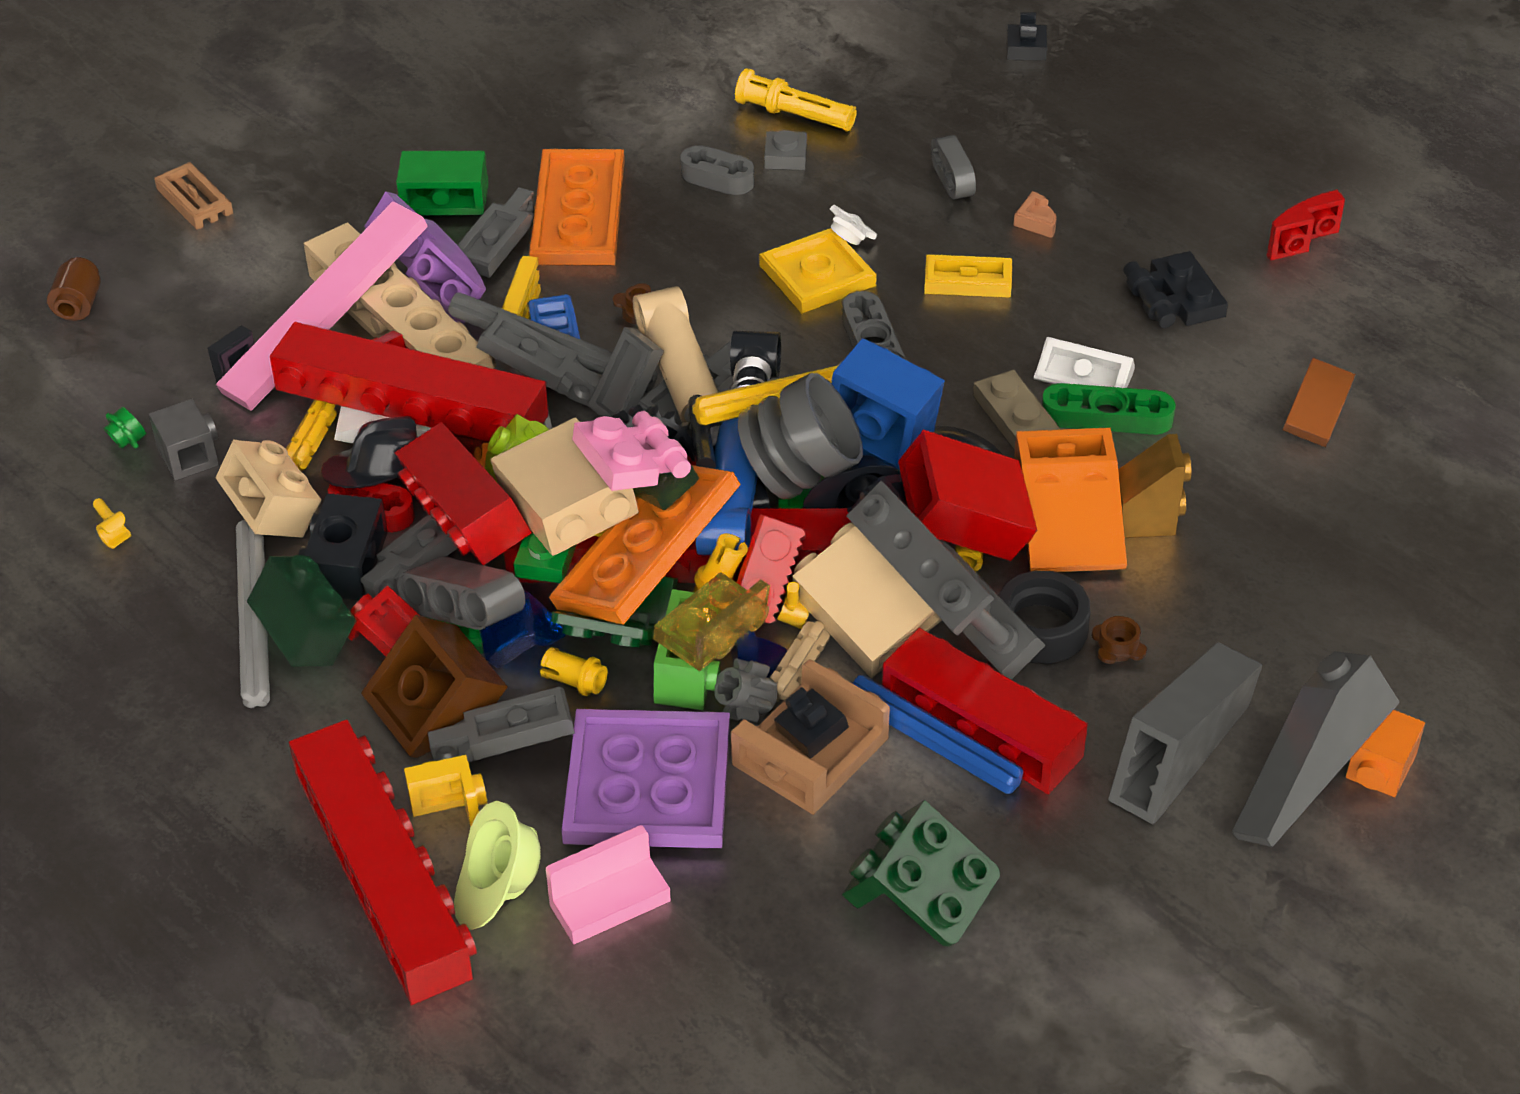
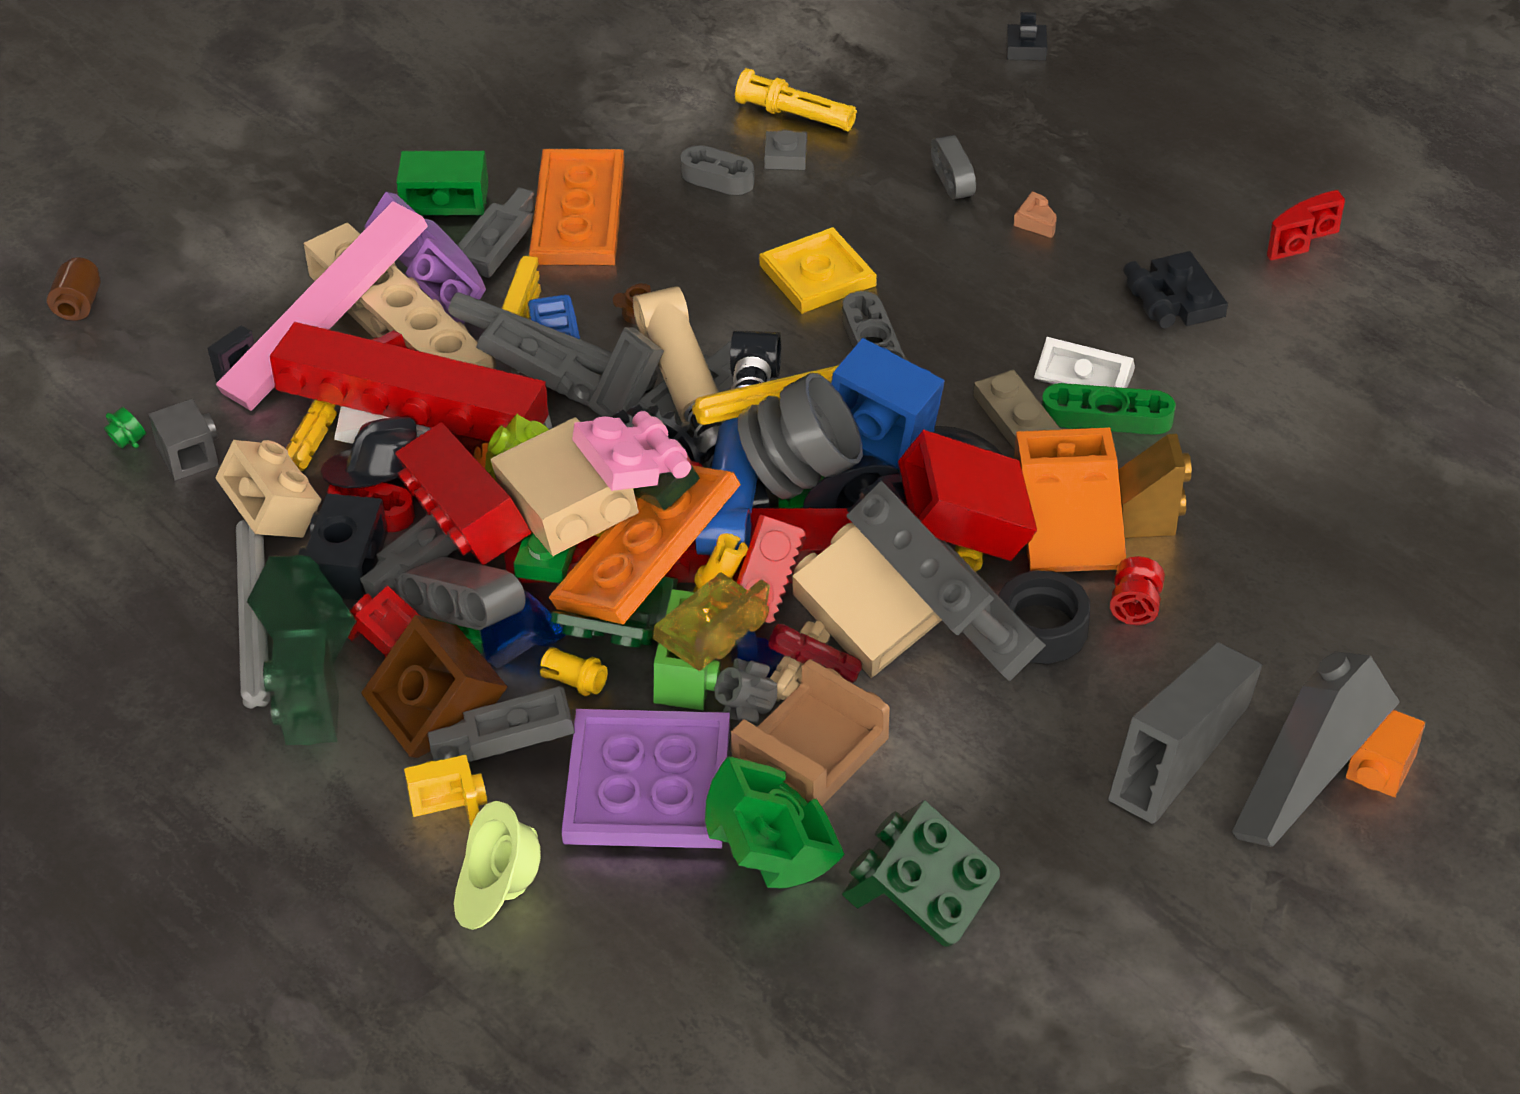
(112, 528): yellow hand -> none
(187, 210): medium nougat tile -> none
(303, 687): none -> clear green brick
(382, 862): red brick -> none
(605, 885): bright pink panel -> none
(701, 439): black bar -> none
(770, 824): none -> green brick
(792, 610): yellow hand -> none
(803, 647): none -> dark red axle
(810, 721): black tile -> none
(850, 226): white plate -> none
(946, 739): blue axle -> none
(968, 276): yellow tile -> none
(987, 707): red brick -> none
(1119, 640): reddish brown plate -> none
(1137, 590): none -> red wheel
(1319, 402): dark orange slope -> none

